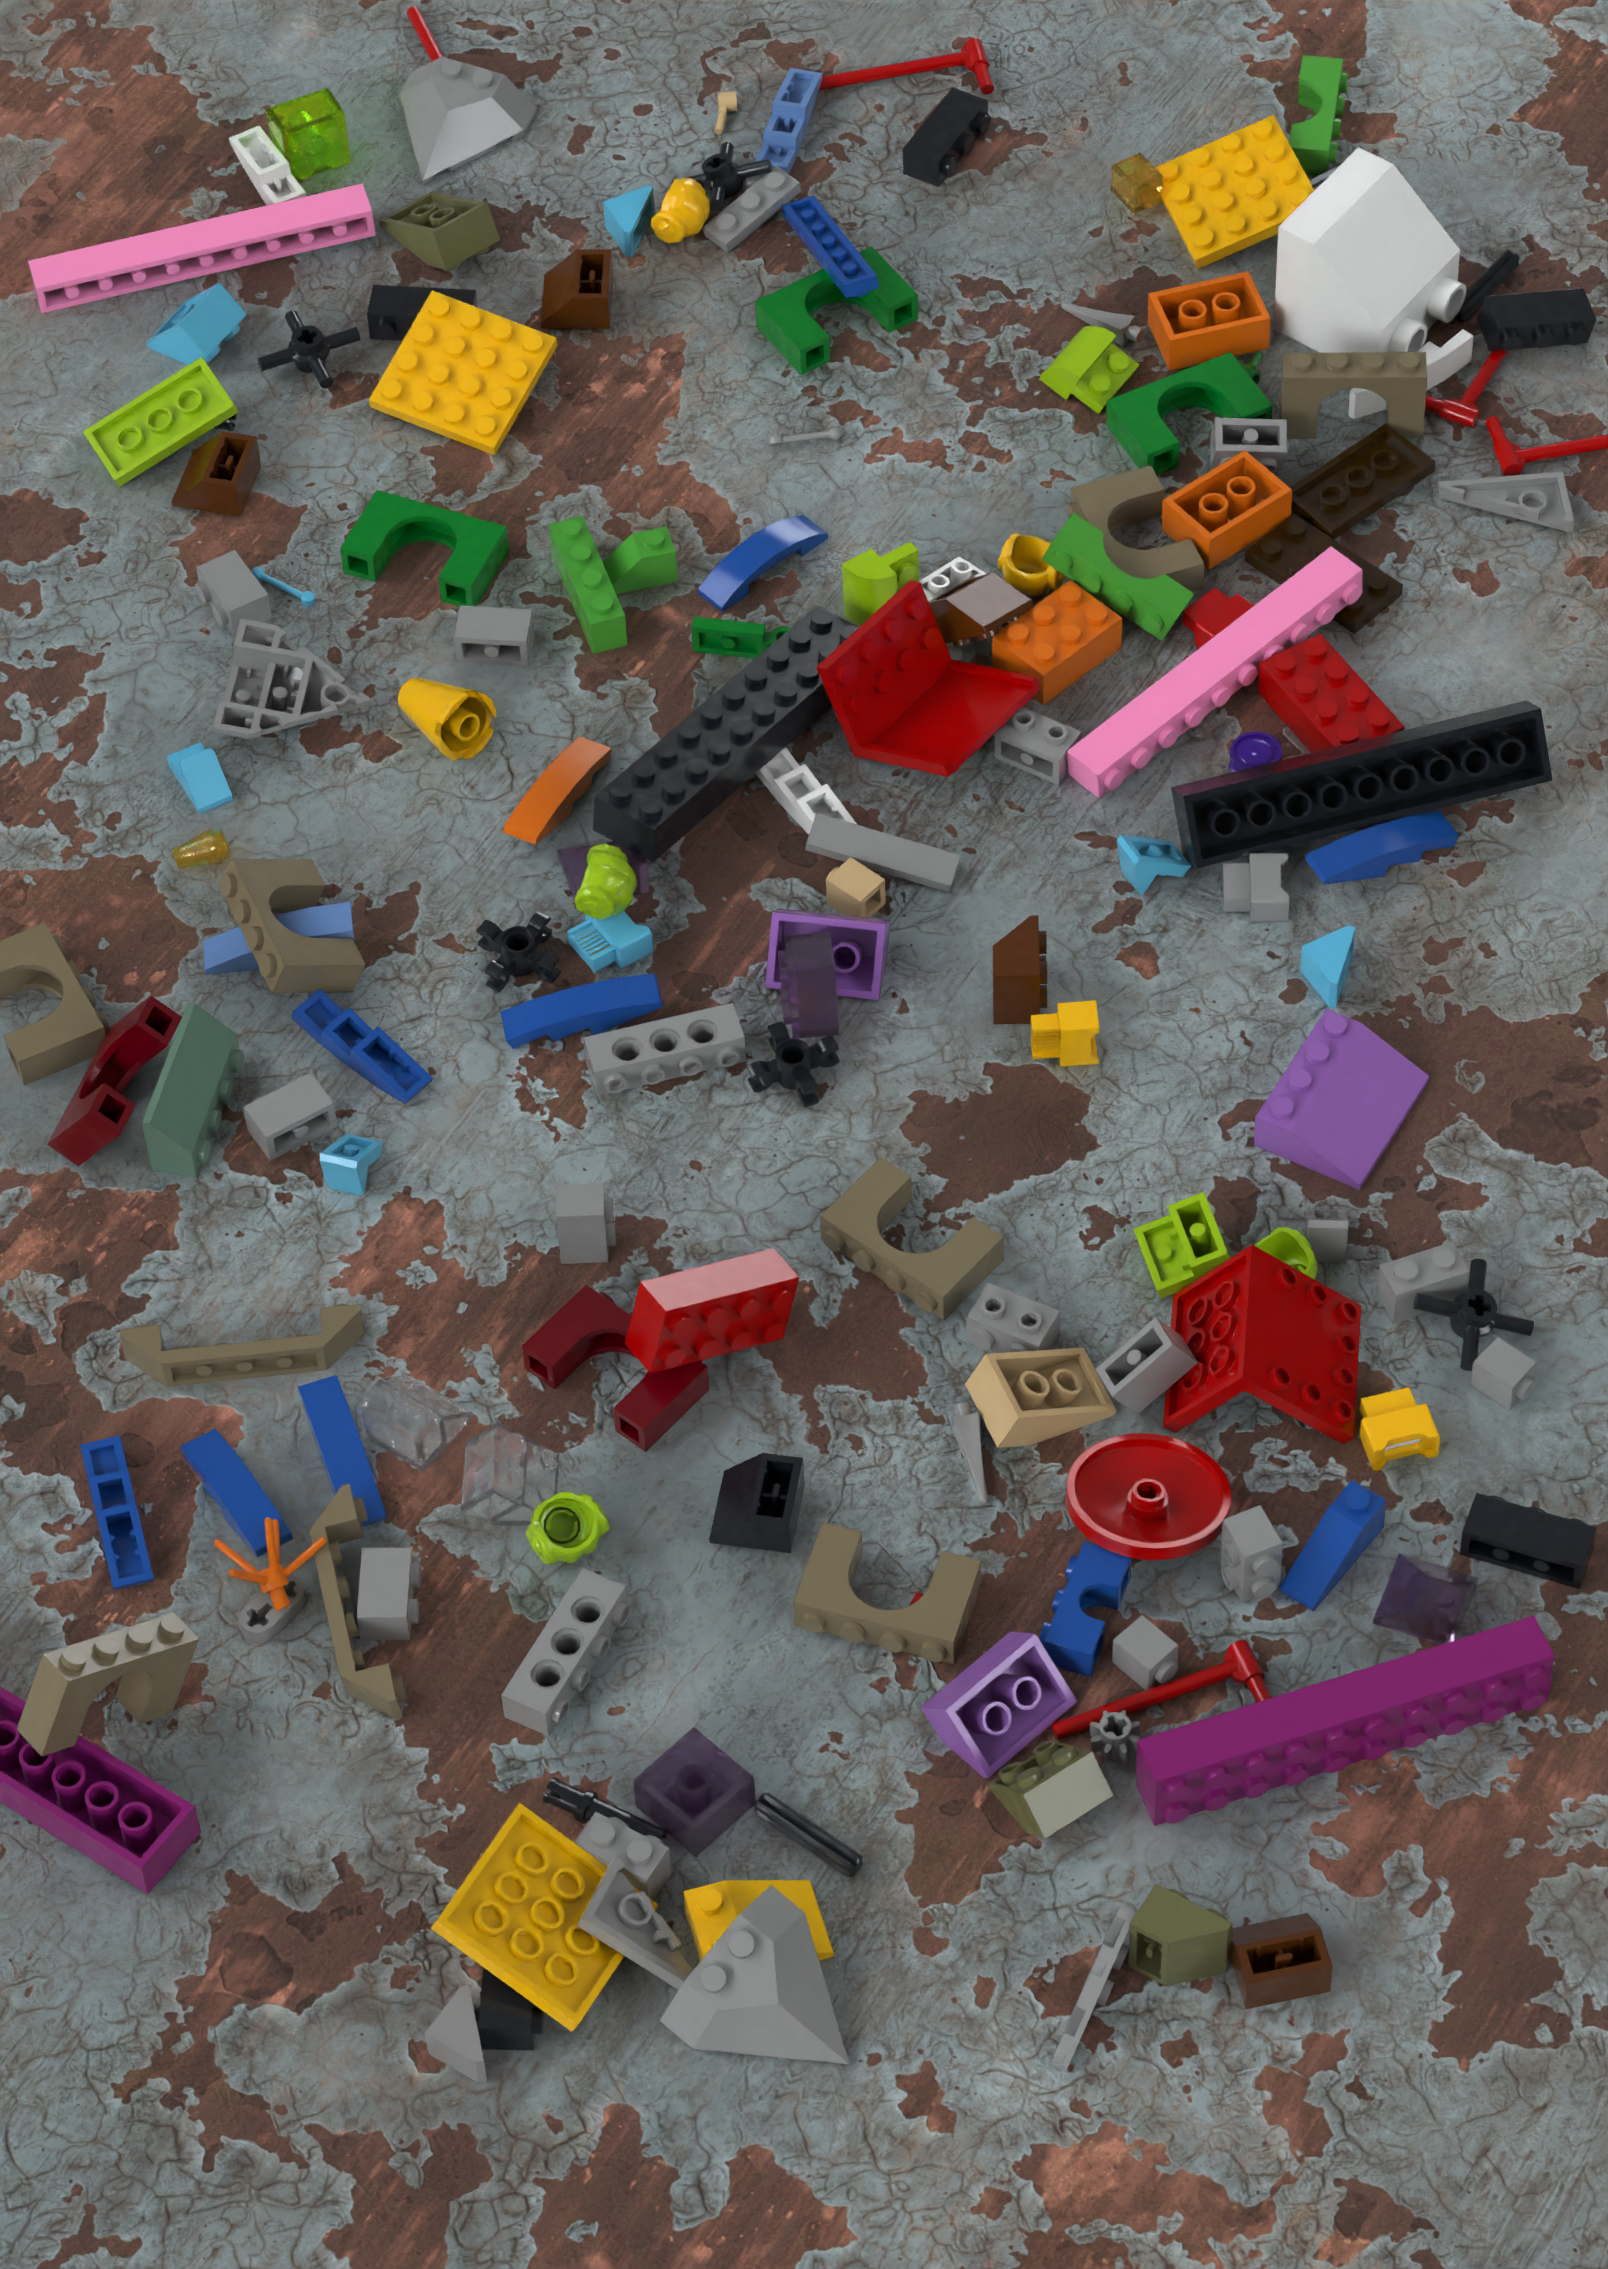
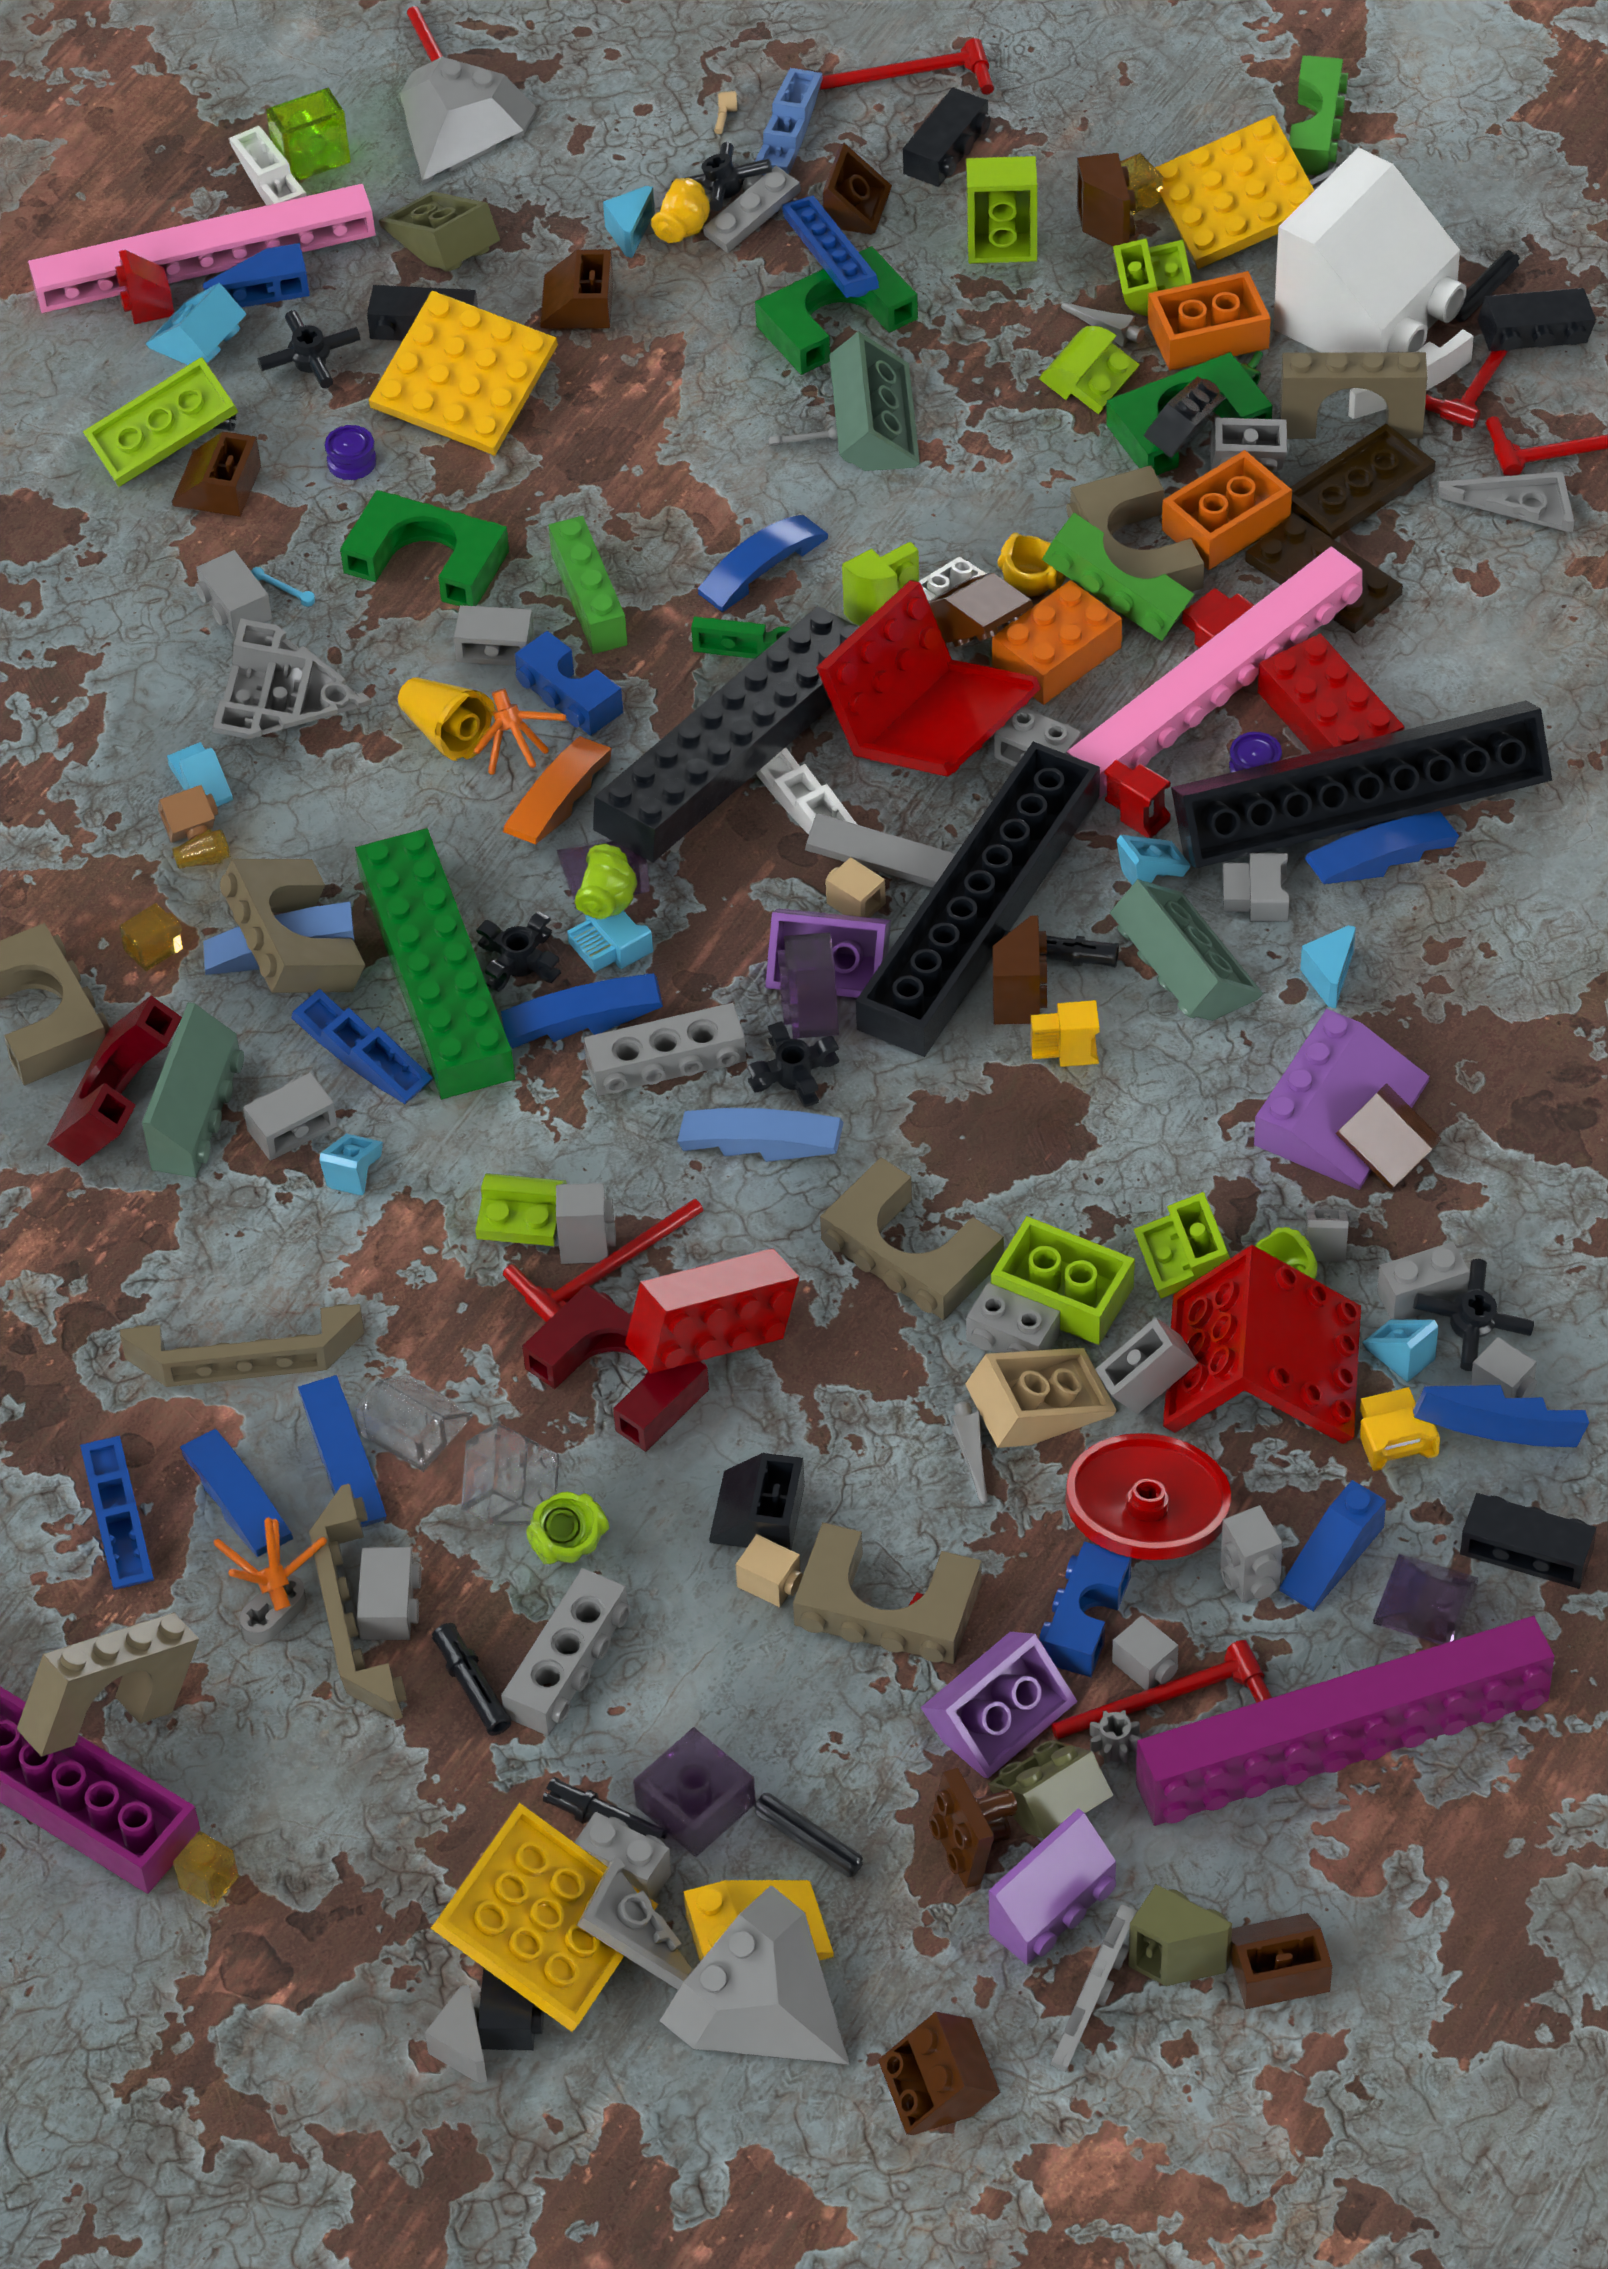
(146, 288): none -> red slope
(151, 936): none -> clear yellow brick
(187, 813): none -> medium nougat brick
(206, 1869): none -> clear yellow brick
(266, 277): none -> blue slope
(350, 452): none -> dark purple wheel
(435, 964): none -> green brick
(464, 1666): none -> black pin
(509, 717): none -> orange plant
(518, 1209): none -> lime brick
(548, 1302): none -> red bar
(586, 701): none -> blue arch
(642, 561): bright green slope -> none
(755, 1130): none -> medium blue slope
(768, 1571): none -> tan brick
(854, 193): none -> reddish brown slope
(873, 406): none -> sand green slope
(938, 2073): none -> reddish brown slope
(969, 1825): none -> reddish brown plate
(977, 899): none -> black brick
(1001, 209): none -> lime brick
(1051, 1888): none -> medium lavender slope
(1068, 1275): none -> lime brick
(1081, 951): none -> black pin
(1104, 199): none -> reddish brown slope
(1139, 797): none -> red piece
(1150, 270): none -> lime brick
(1183, 951): none -> sand green slope
(1184, 416): none -> black brick
(1388, 1136): none -> slope
(1404, 1345): none -> medium azure slope
(1489, 1415): none -> blue slope

